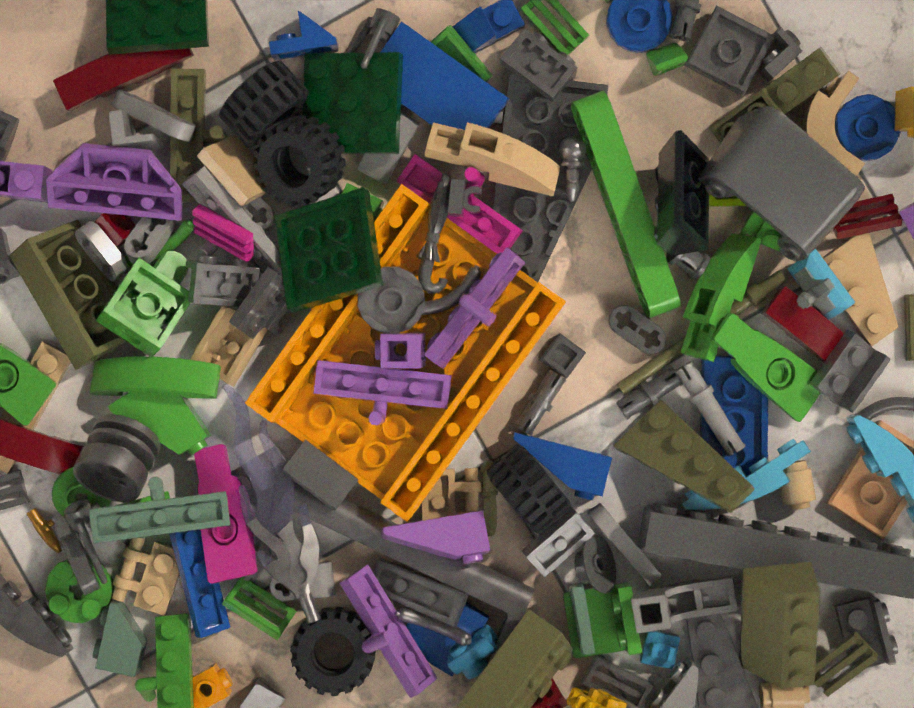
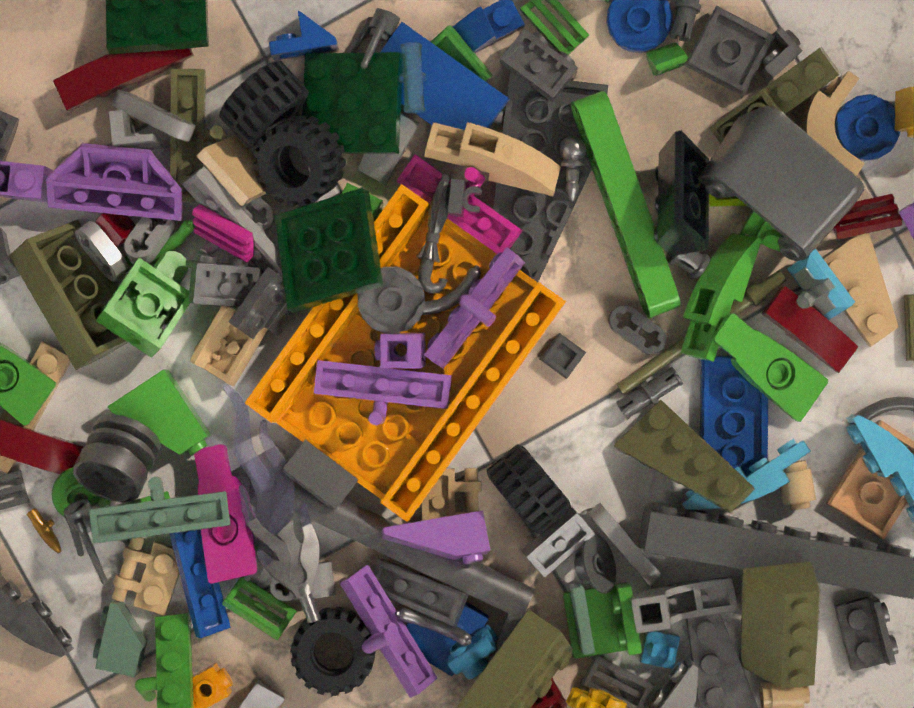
(64, 601): bright green plate -> none
(80, 563): dark grey beam -> none
(155, 375): bright green slope -> none
(412, 77): none -> clear light blue pin
(489, 500): olive piece -> none
(540, 402): flat silver pin -> none
(573, 466): blue slope -> none
(702, 396): light grey pin -> none
(849, 371): flat silver bracket -> none
(854, 670): olive tile -> none

